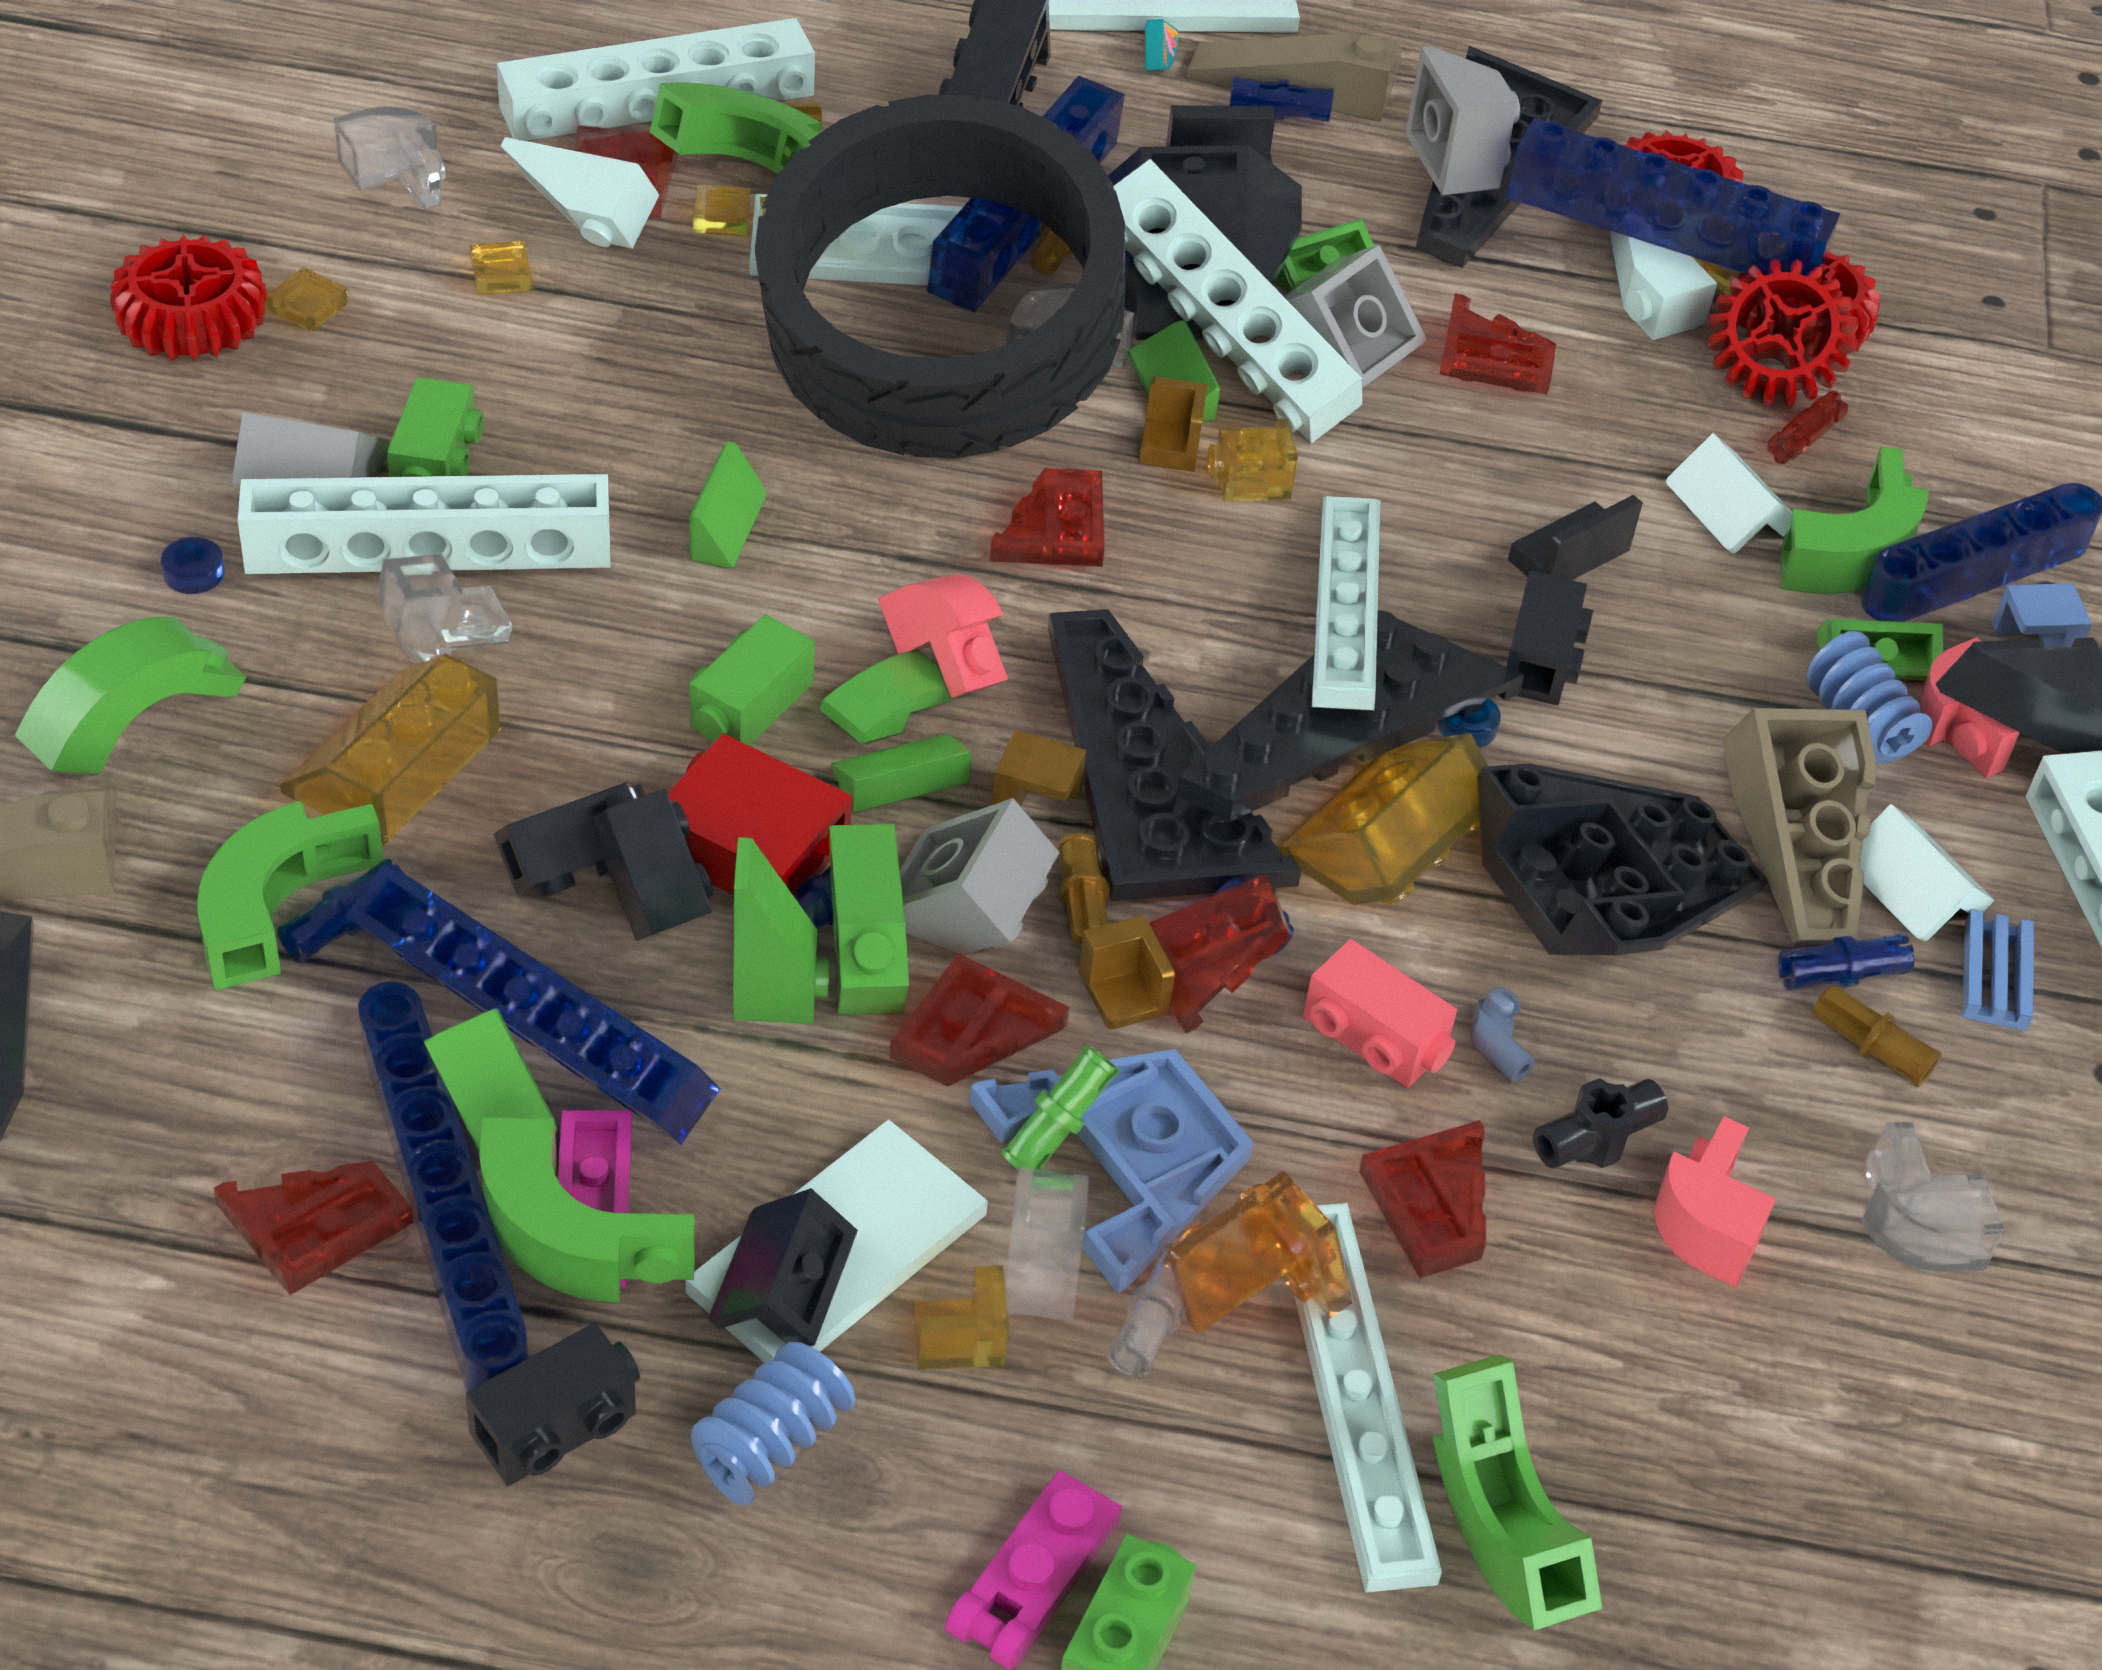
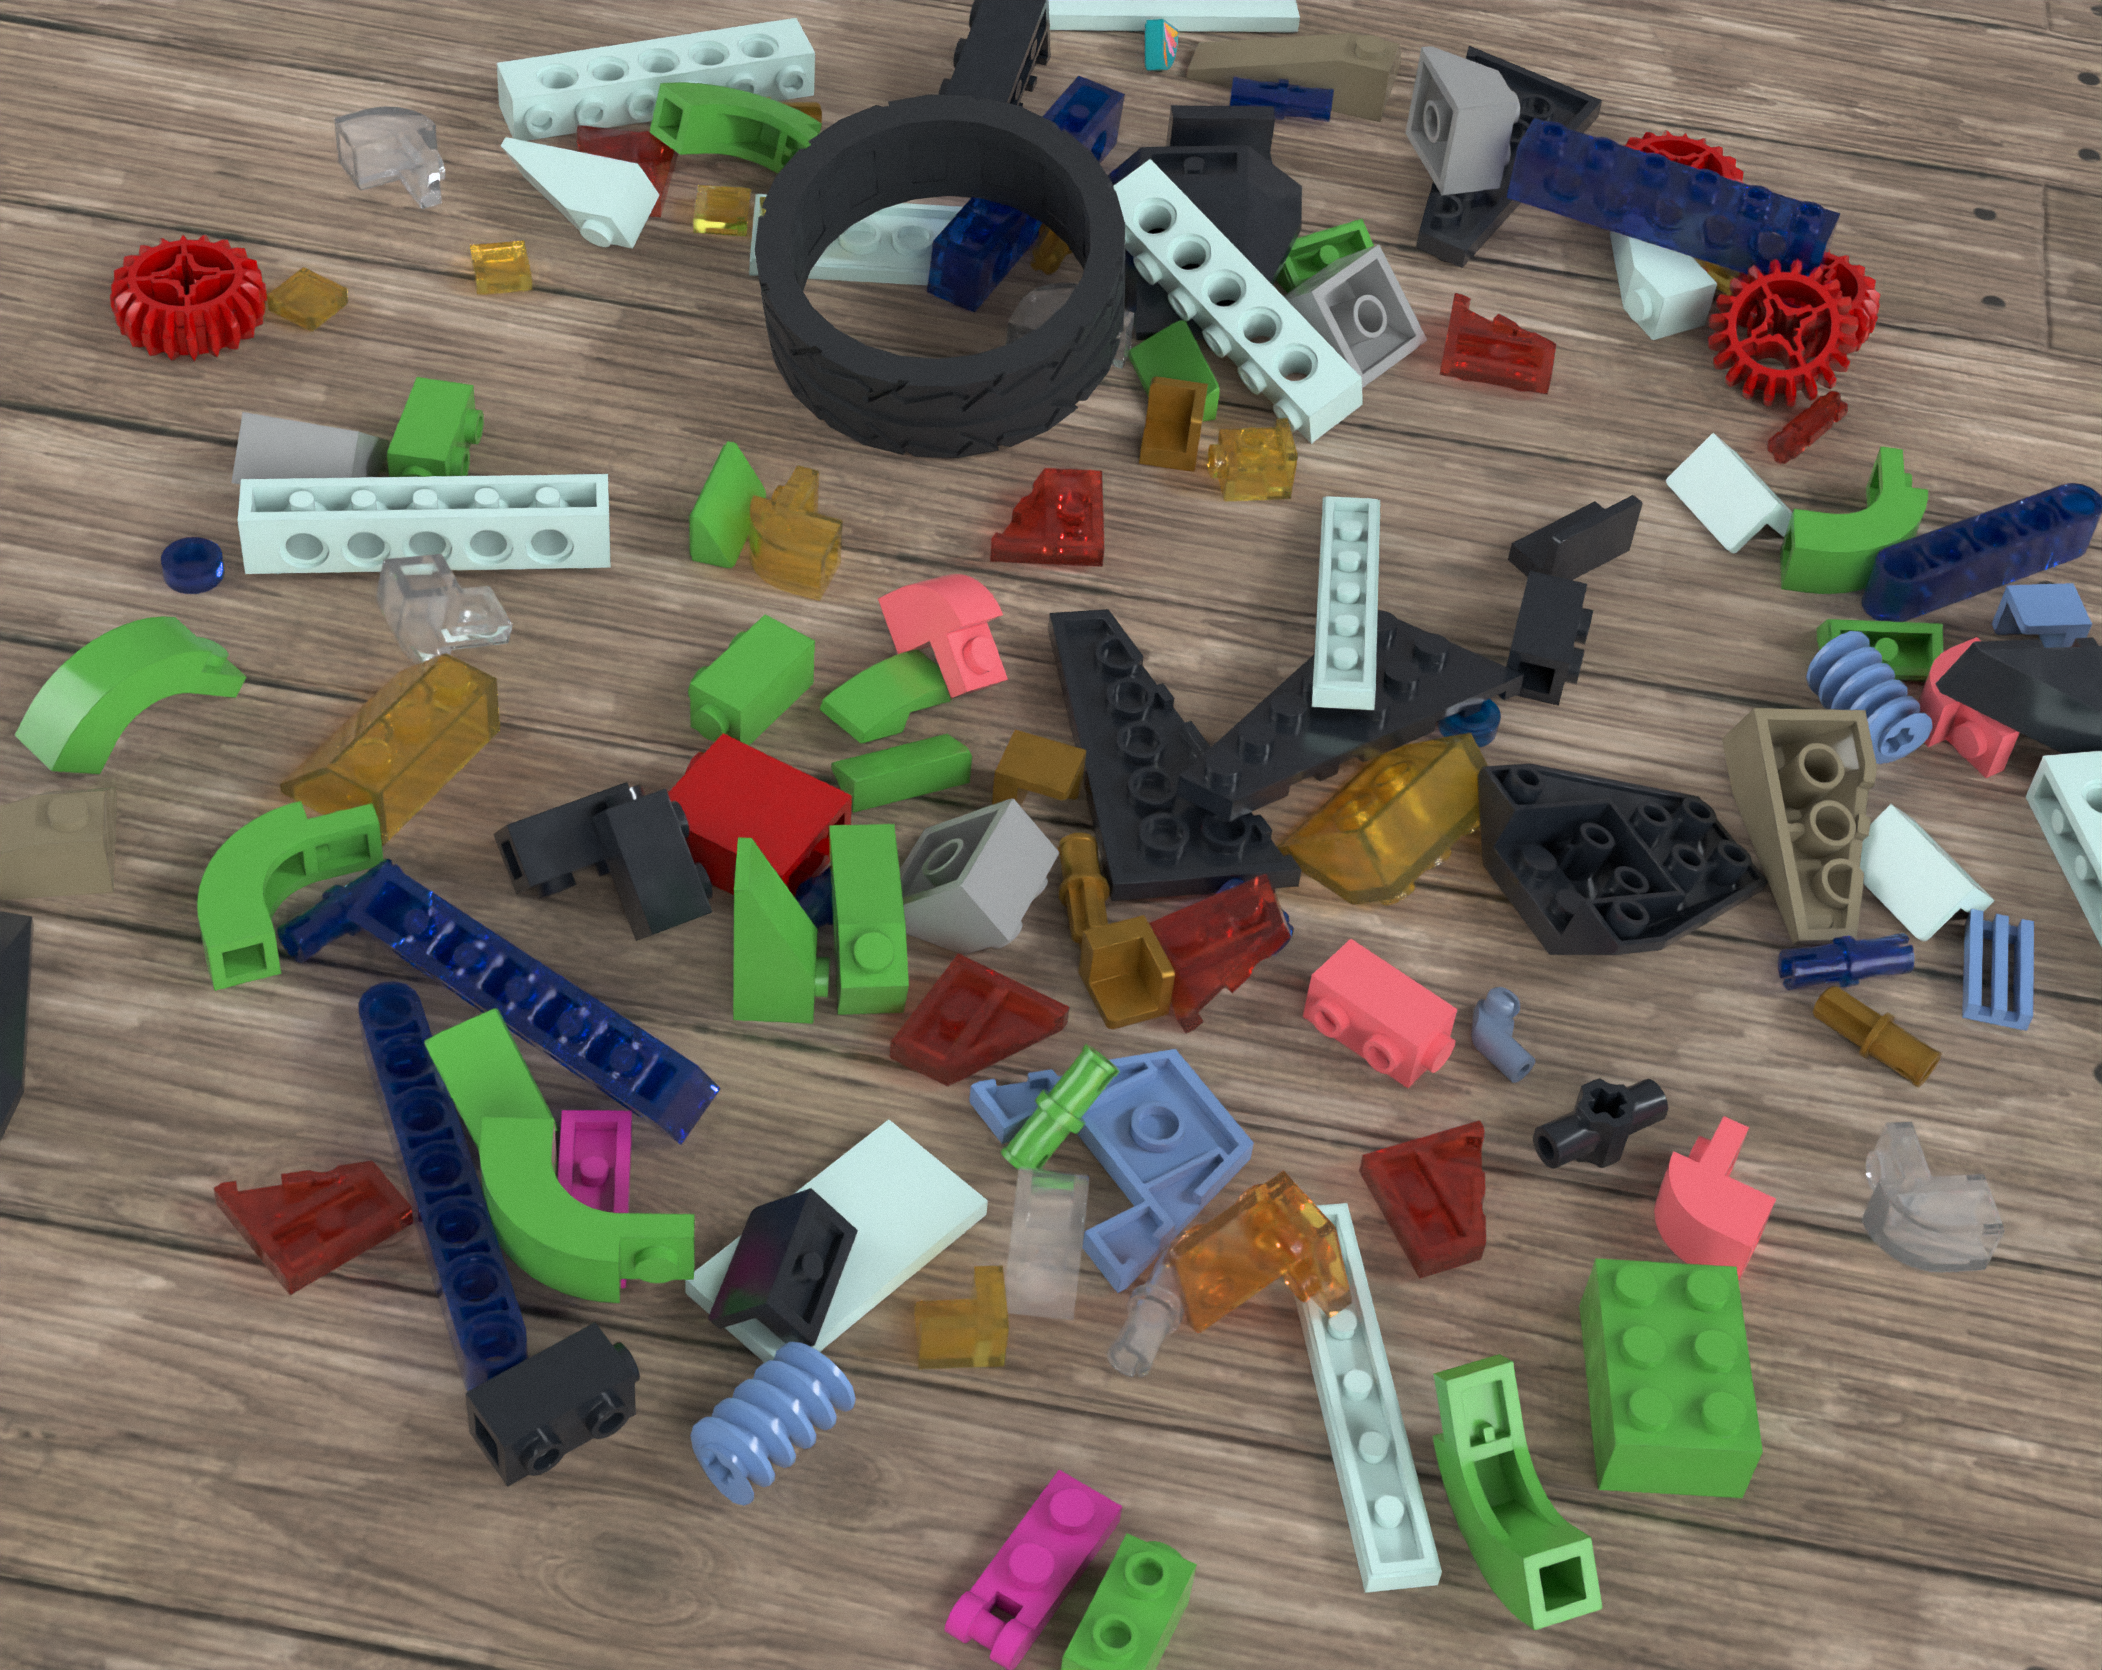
(791, 541): none -> clear yellow brick
(1669, 1379): none -> bright green brick

